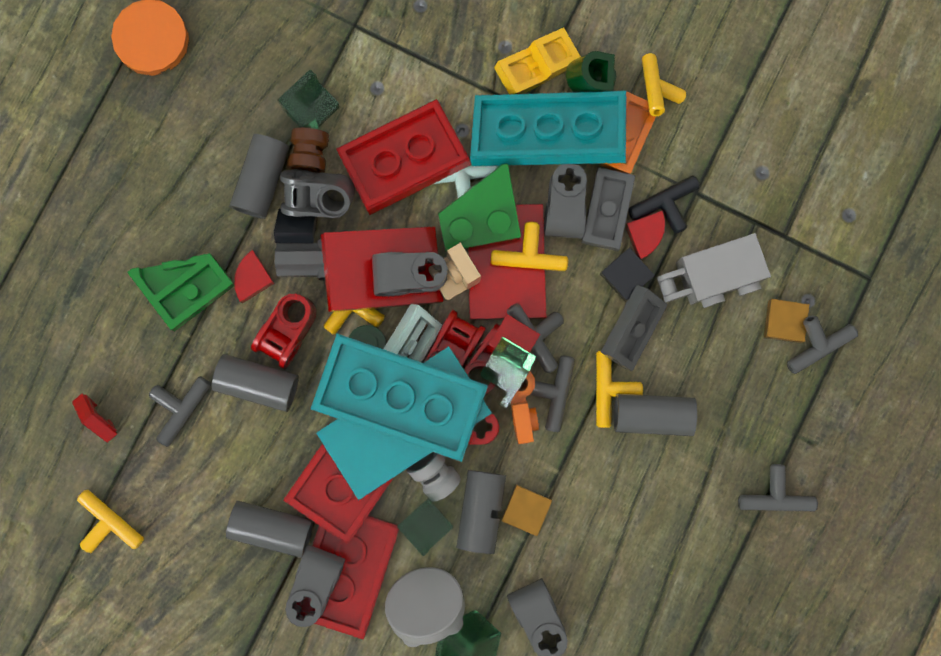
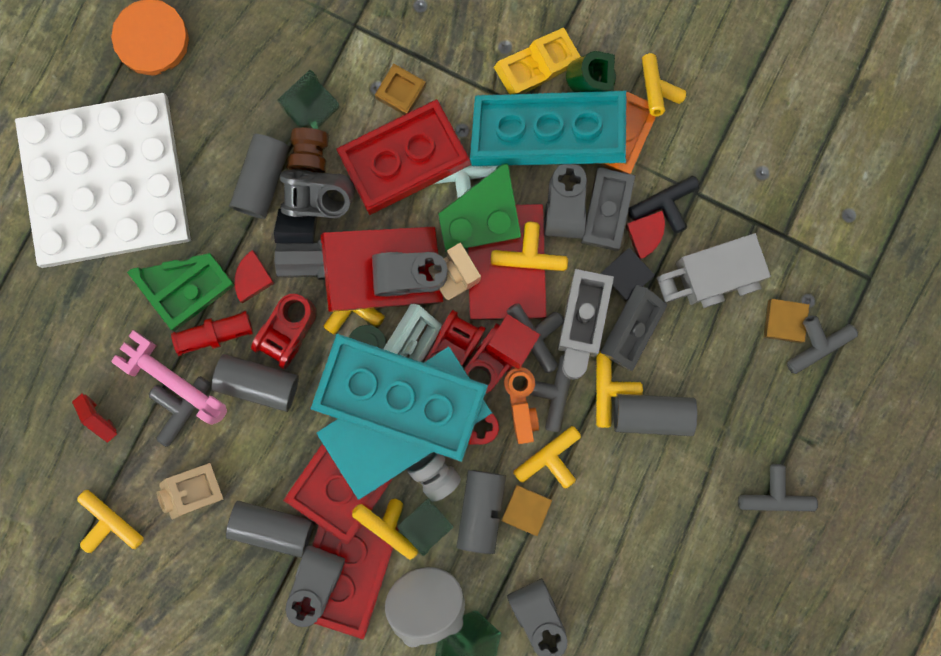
(102, 180): none -> white plate
(189, 491): none -> tan bracket
(209, 407): none -> bright pink hinge
(211, 333): none -> red pin
(386, 526): none -> yellow piece
(400, 89): none -> pearl gold tile
(508, 368): clear green panel -> none
(549, 456): none -> yellow piece
(584, 320): none -> light grey brick

